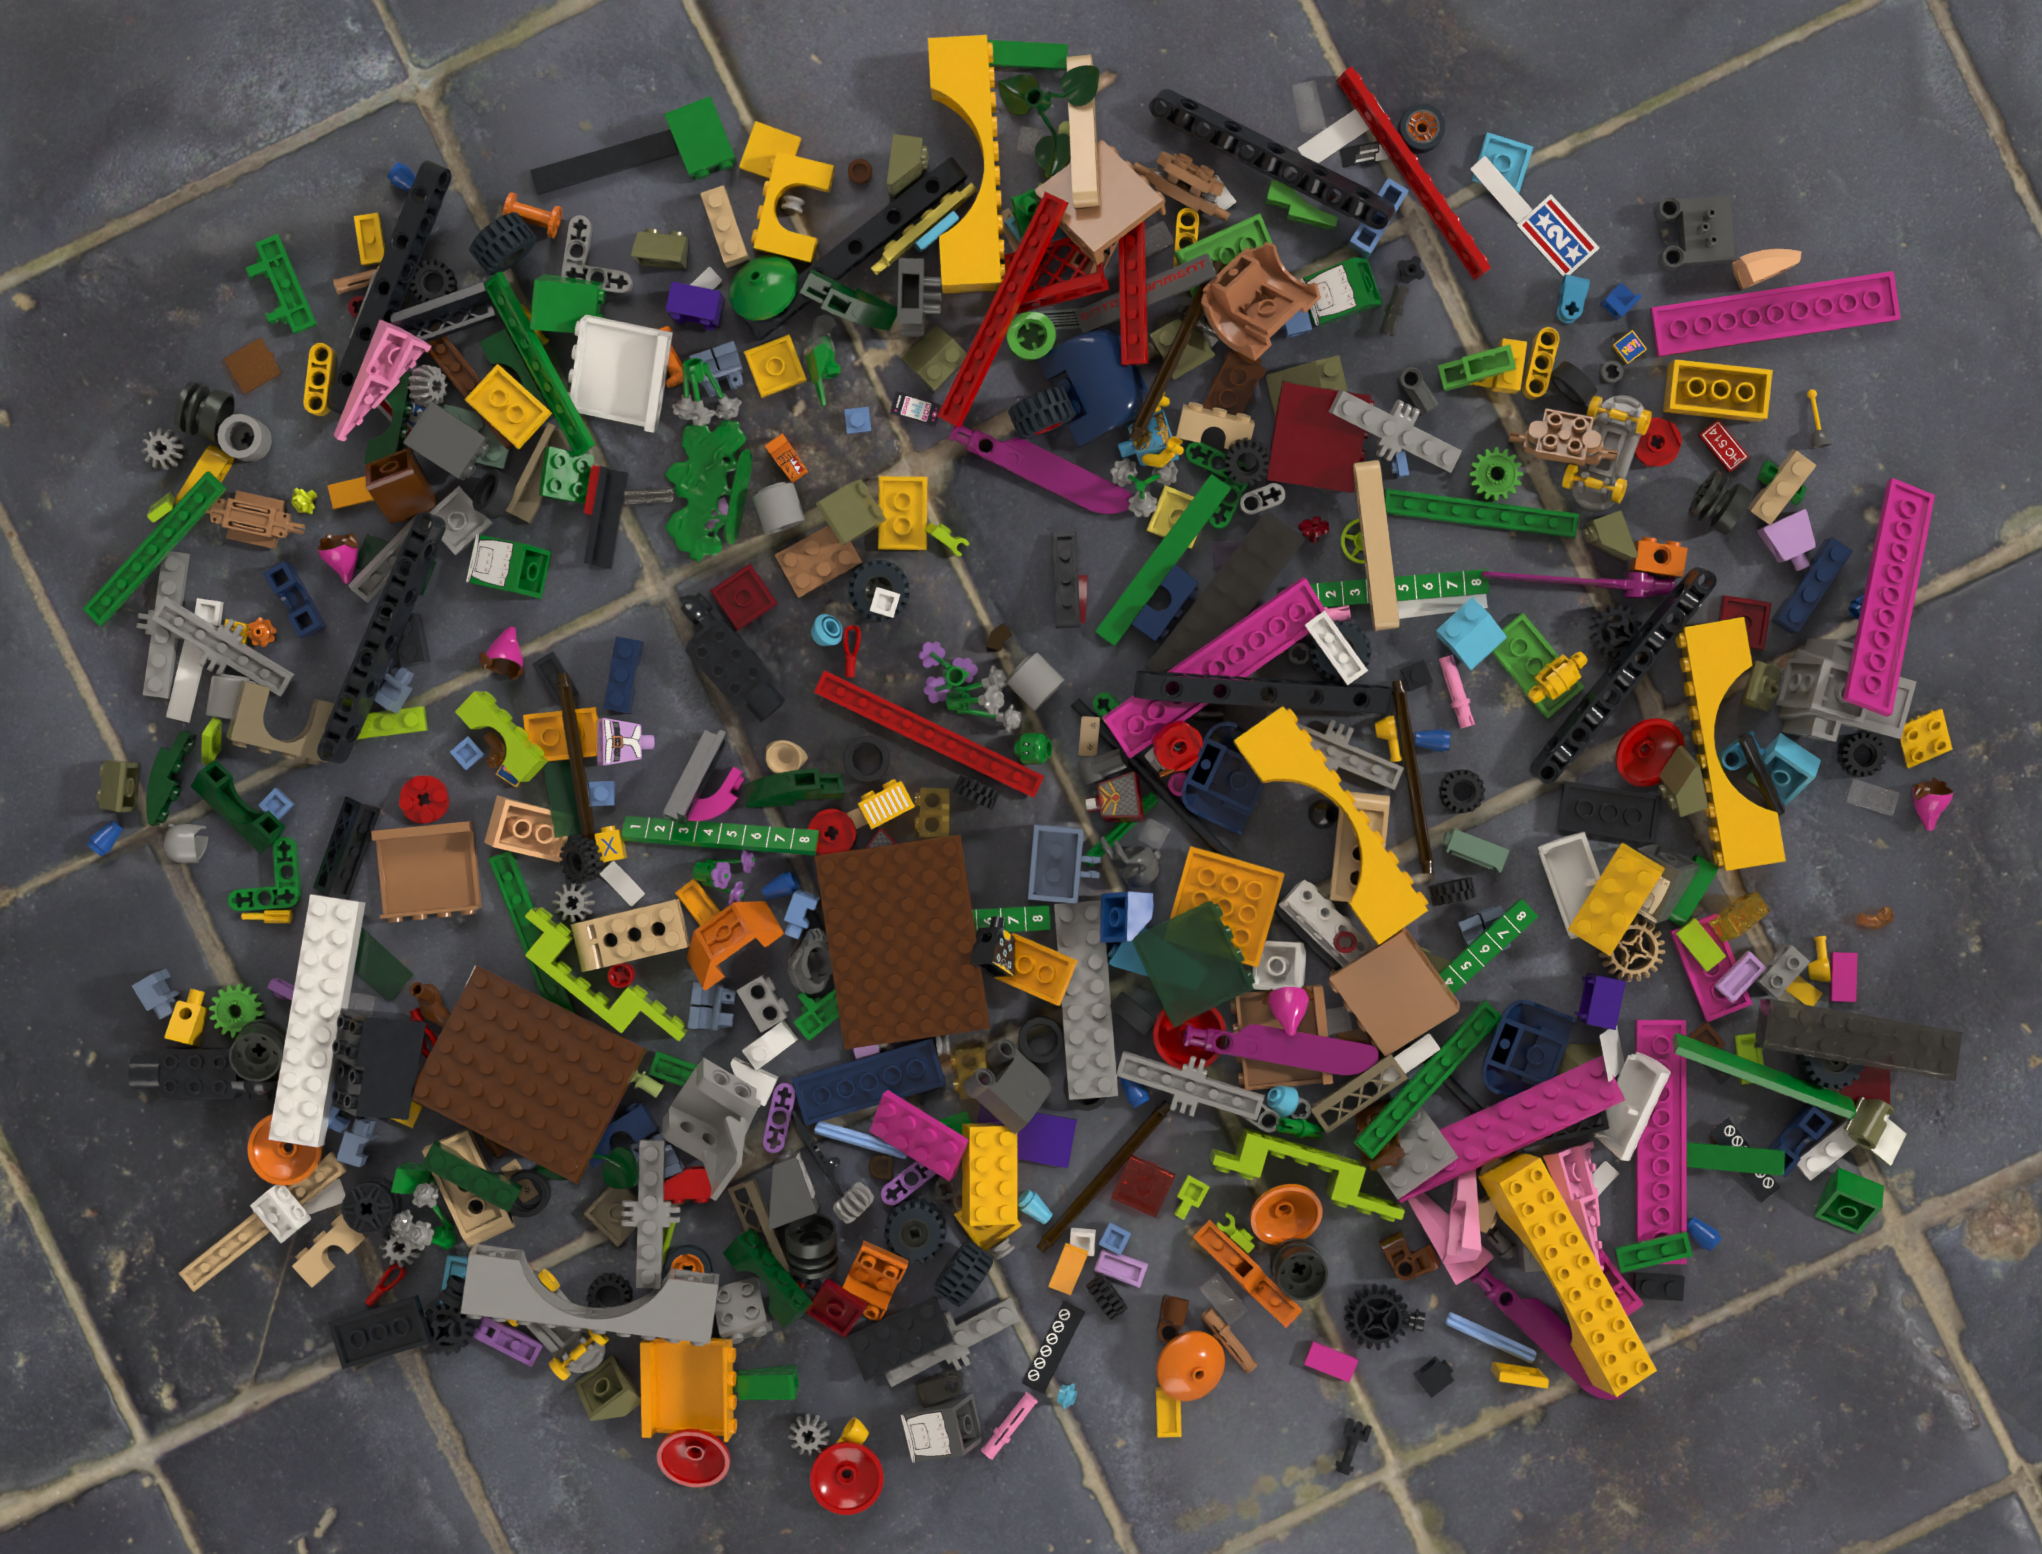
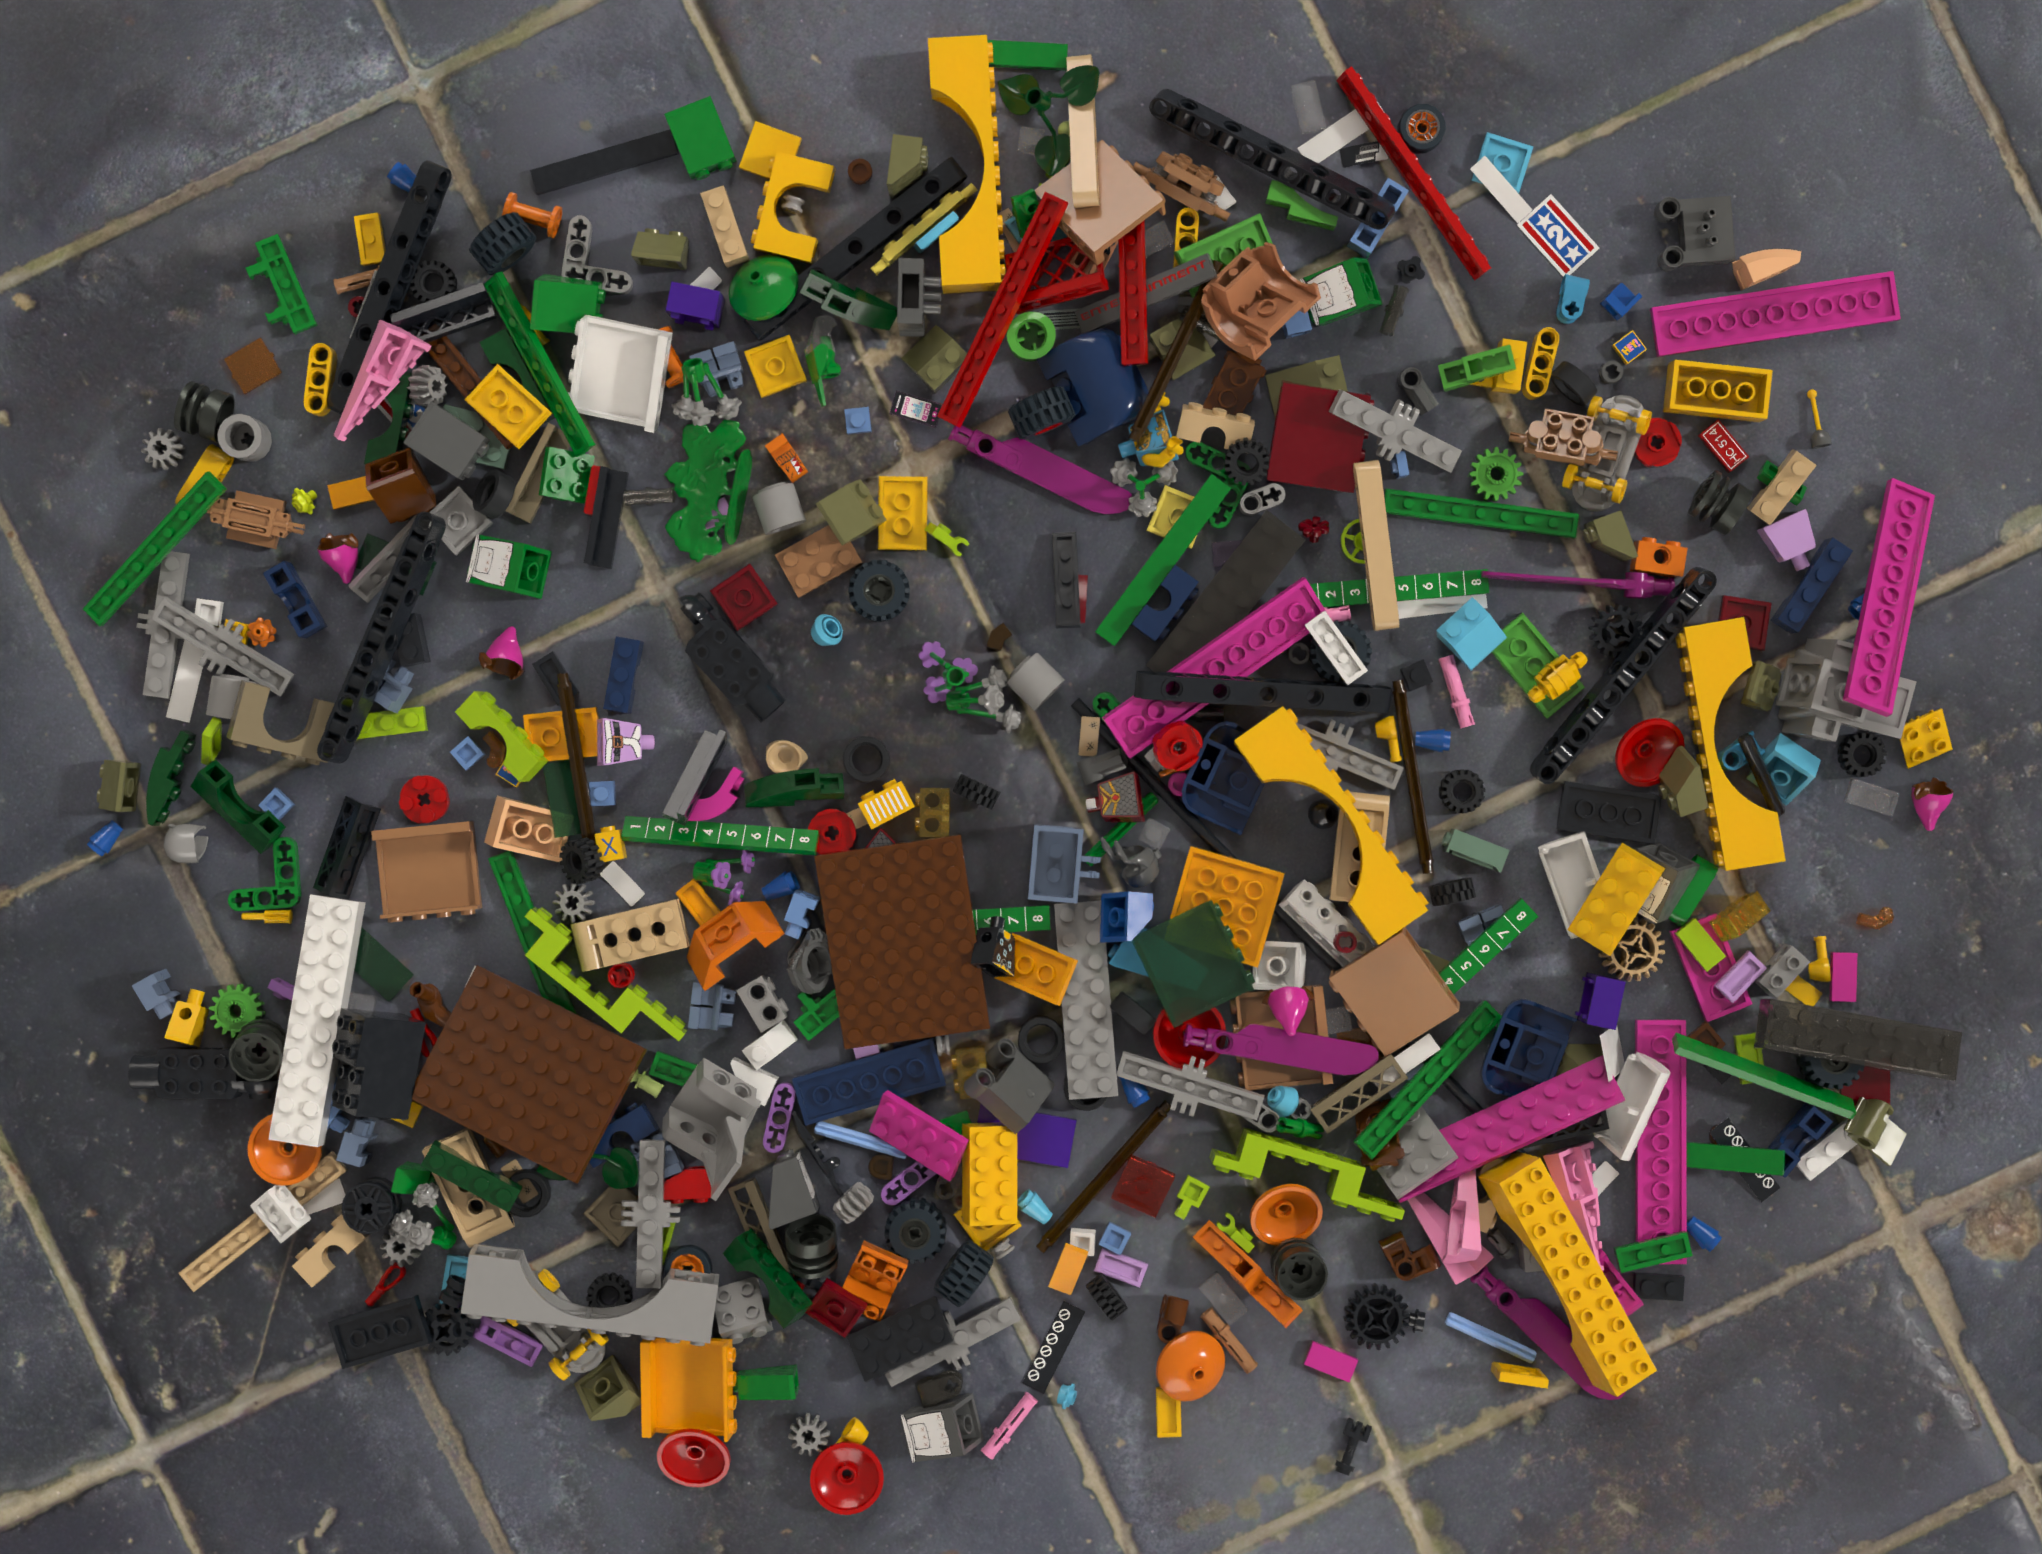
(161, 507): lime tile -> none
(851, 658): red piece -> none
(884, 602): white plate -> none
(929, 734): red plate -> none
(1033, 748): green head -> none
(1434, 1376): black brick -> none
(1850, 1201): green slope -> none

